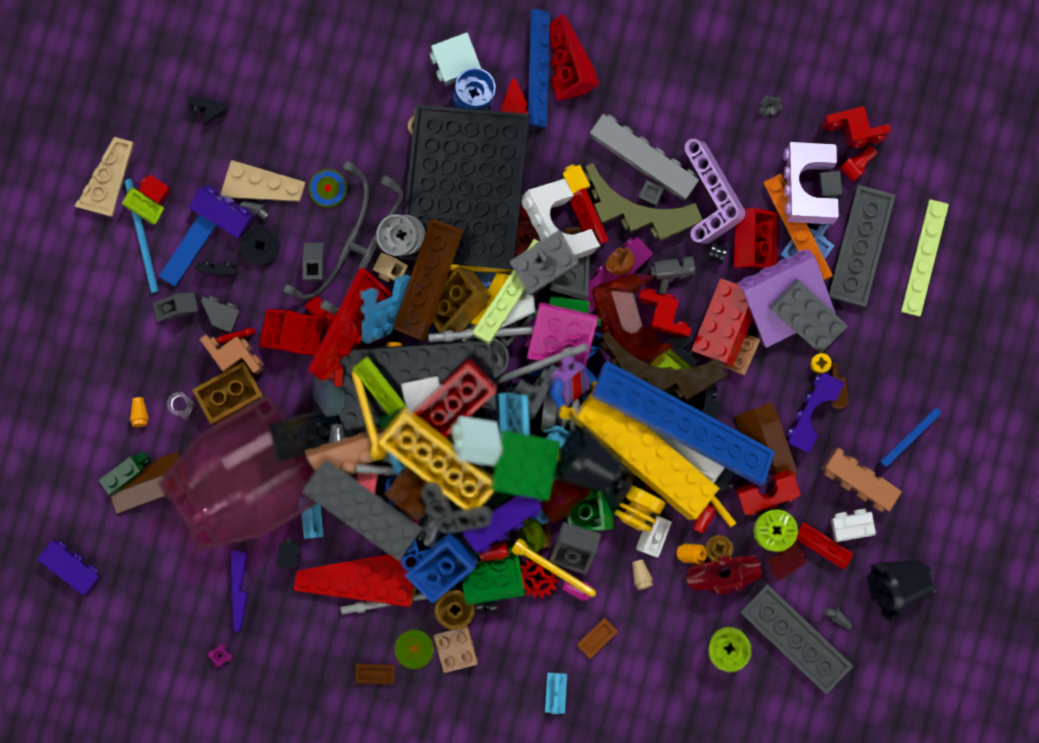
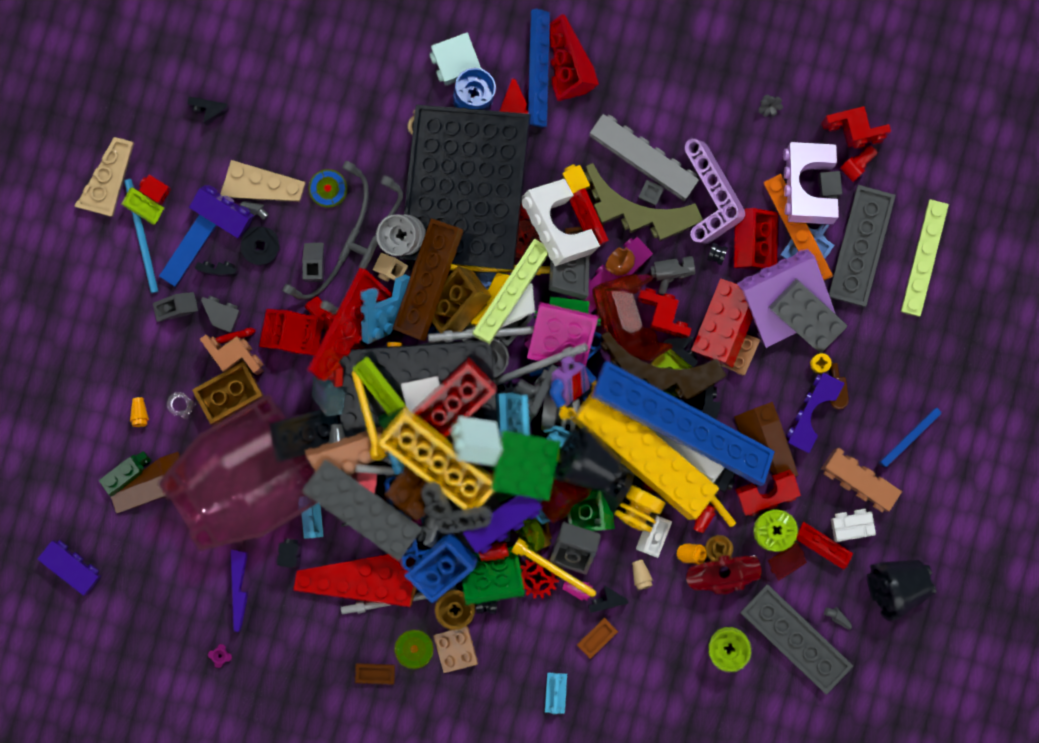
(544, 262): dark grey plate -> none
(613, 600): none -> black slope

